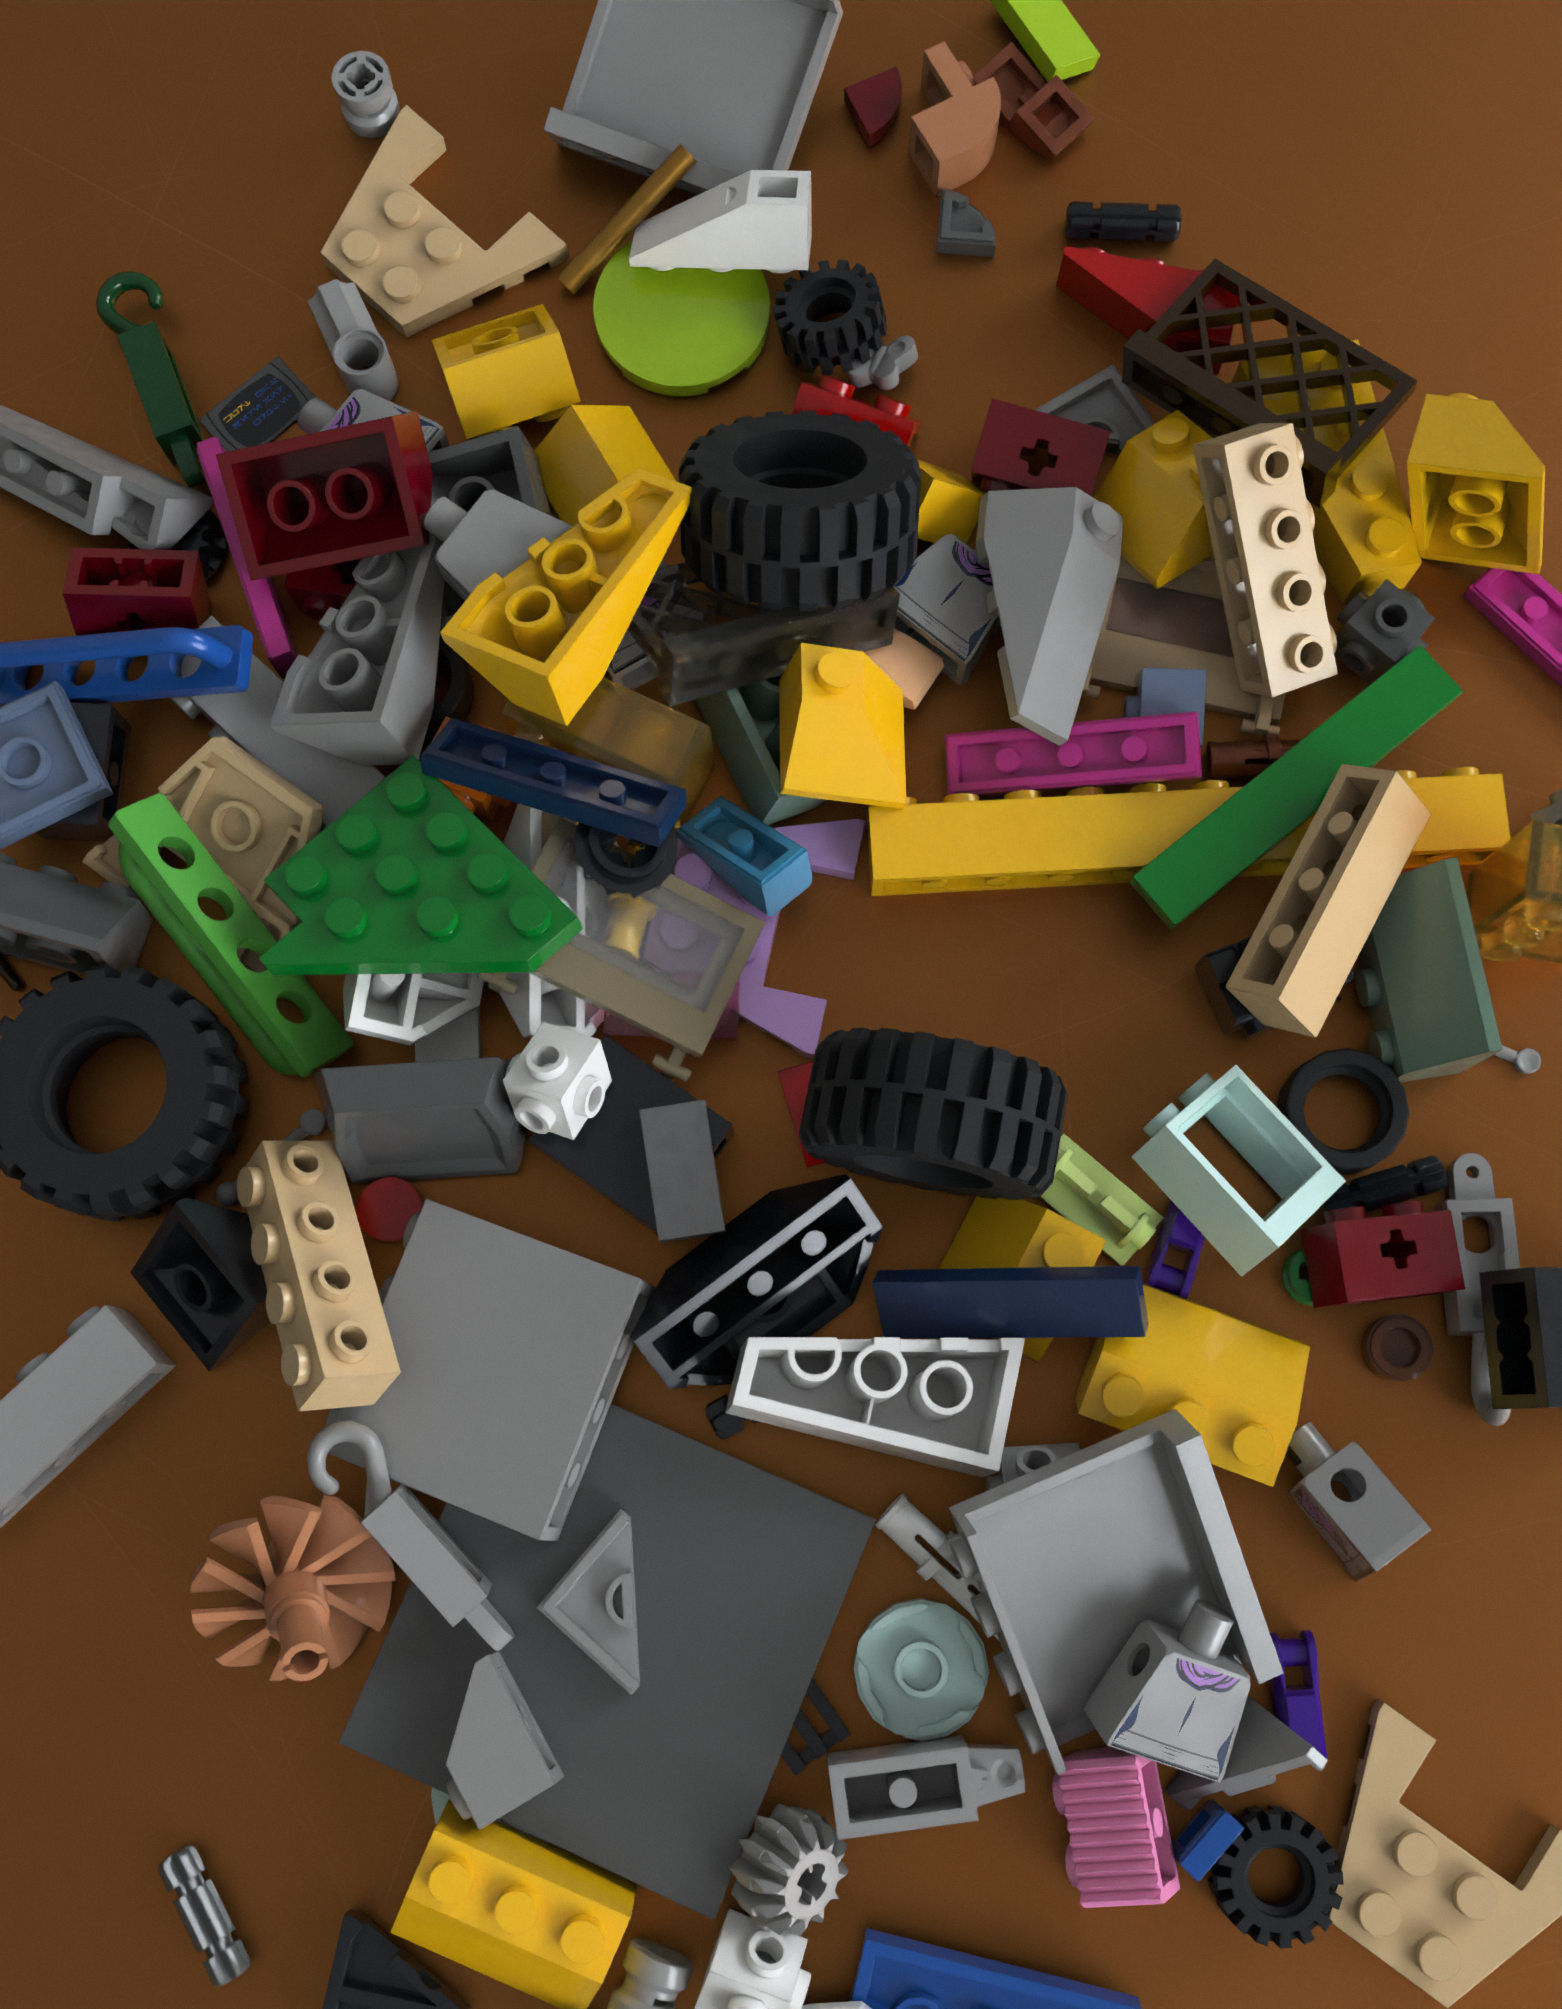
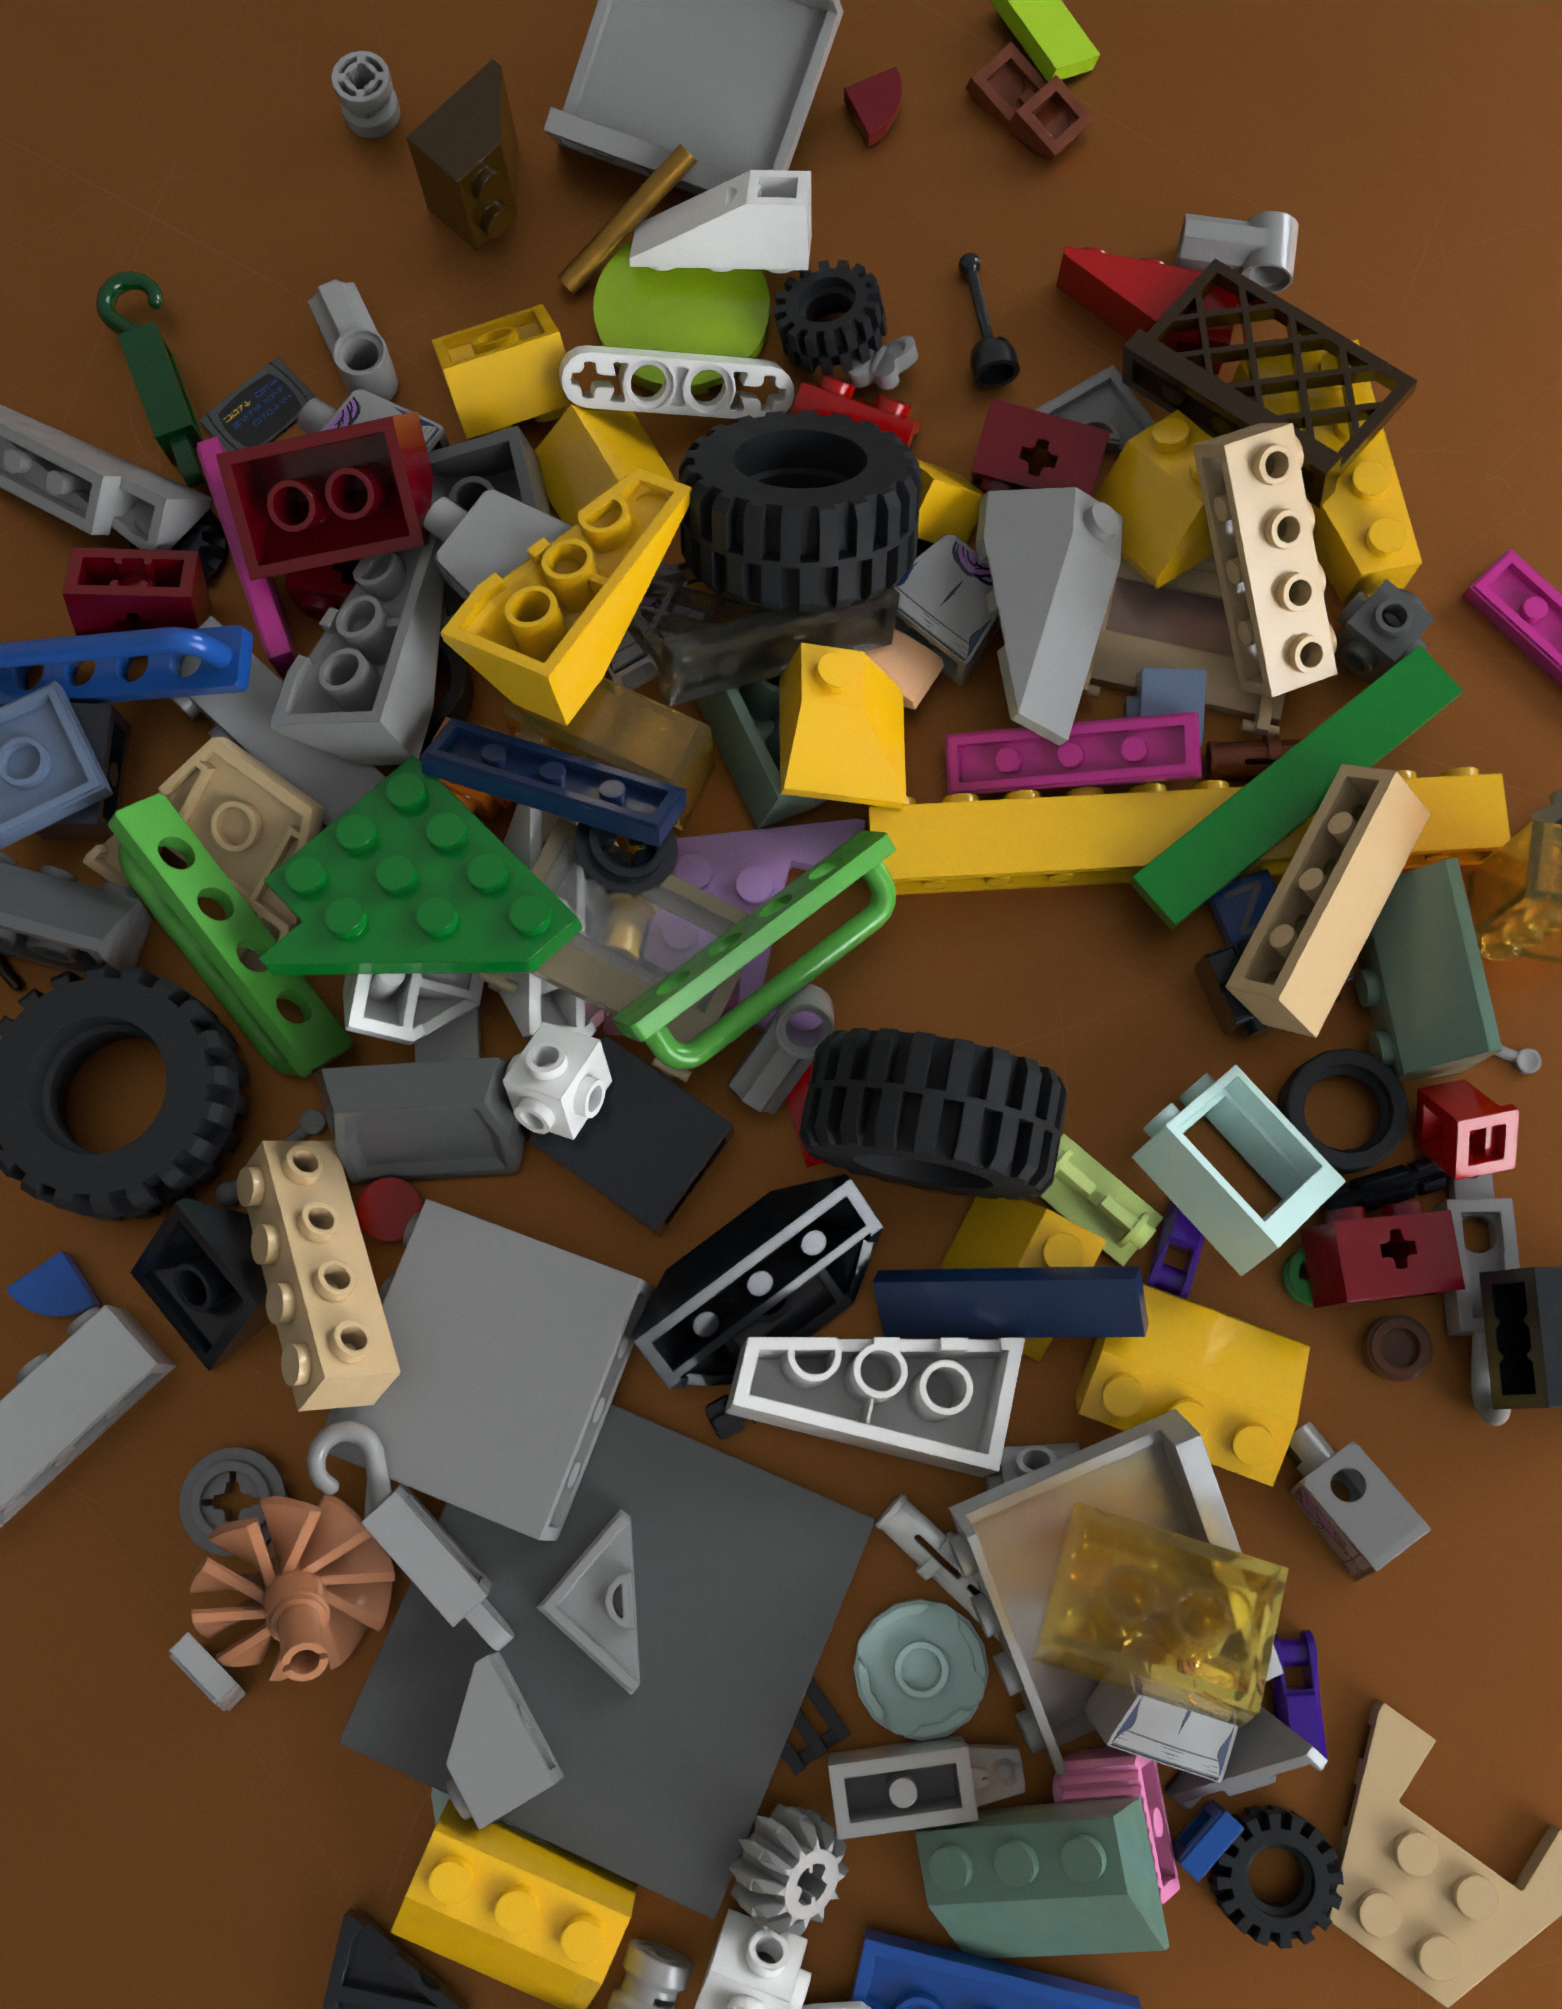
(55, 1289): none -> blue tile
(204, 1915): dark grey axle -> none
(206, 1673): none -> light grey tile
(213, 1478): none -> flat silver gear
(409, 254): tan wing -> none
(470, 159): none -> dark brown slope
(651, 1012): none -> bright green piece
(678, 374): none -> white beam
(682, 1171): flat silver tile -> none
(748, 855): dark azure slope -> none
(782, 1051): none -> light grey piece
(960, 129): nougat brick -> none
(963, 227): dark grey tile -> none
(992, 358): none -> black hinge
(1046, 1880): none -> sand green slope
(1123, 221): black axle -> none
(1161, 1615): none -> clear yellow brick
(1241, 905): none -> blue tile
(1255, 248): none -> light grey piece
(1465, 1130): none -> red brick
(1475, 487): yellow slope -> none

